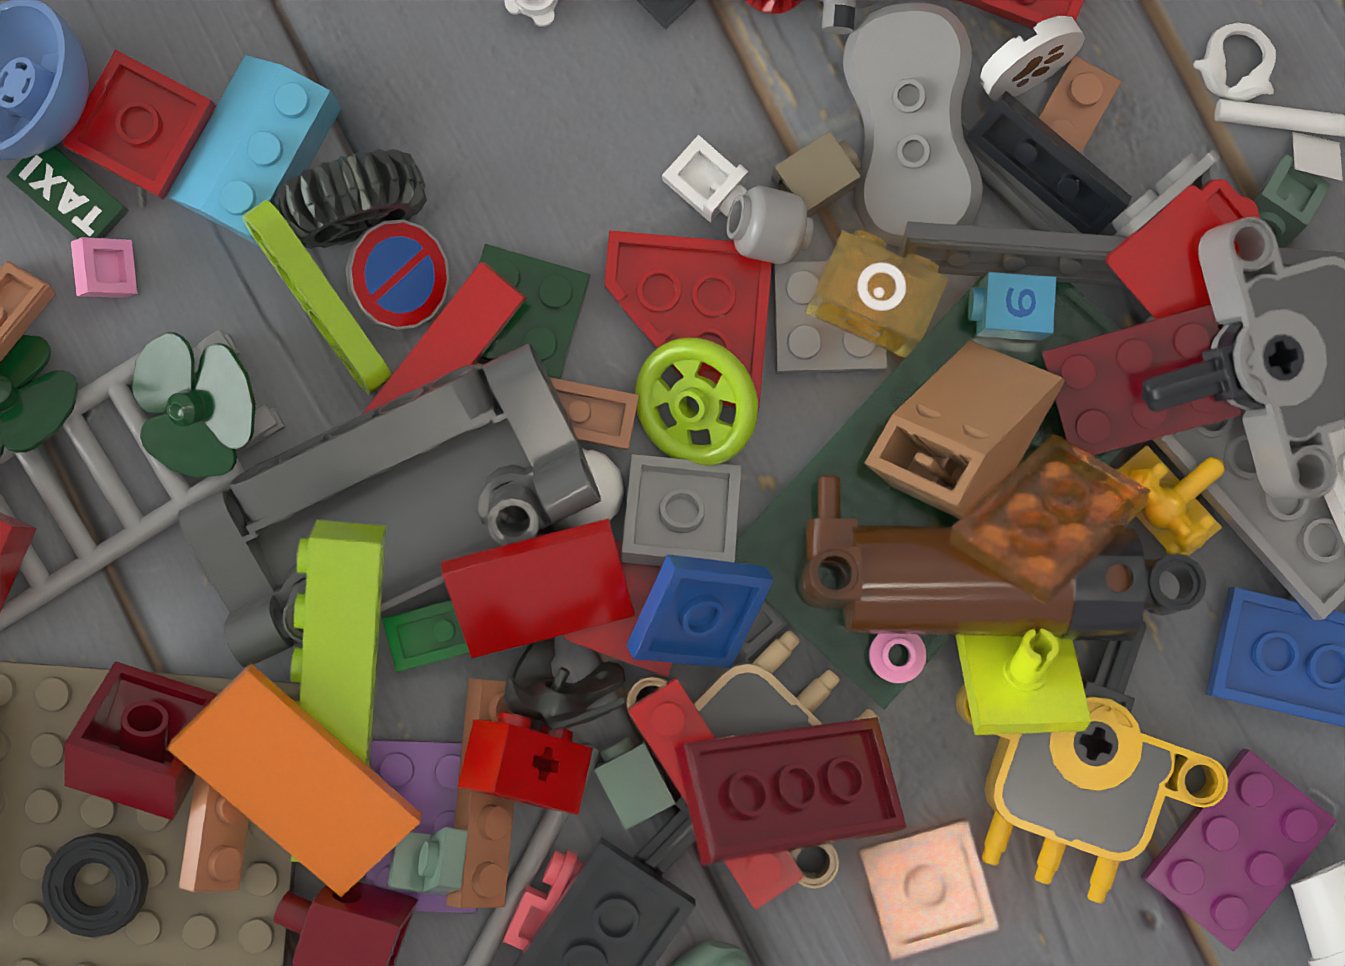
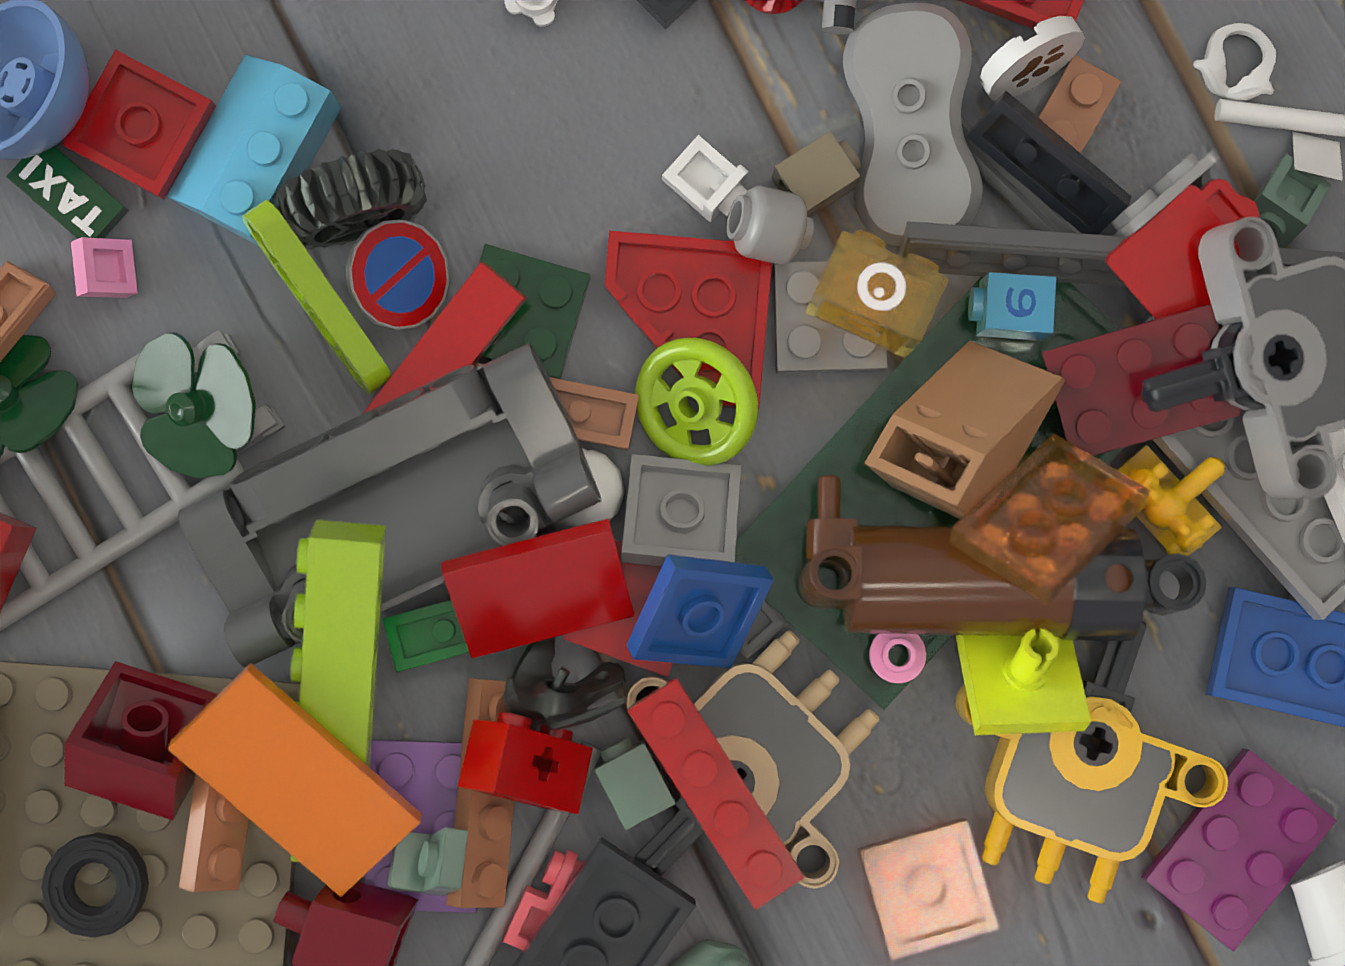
(789, 789): dark red tile -> none

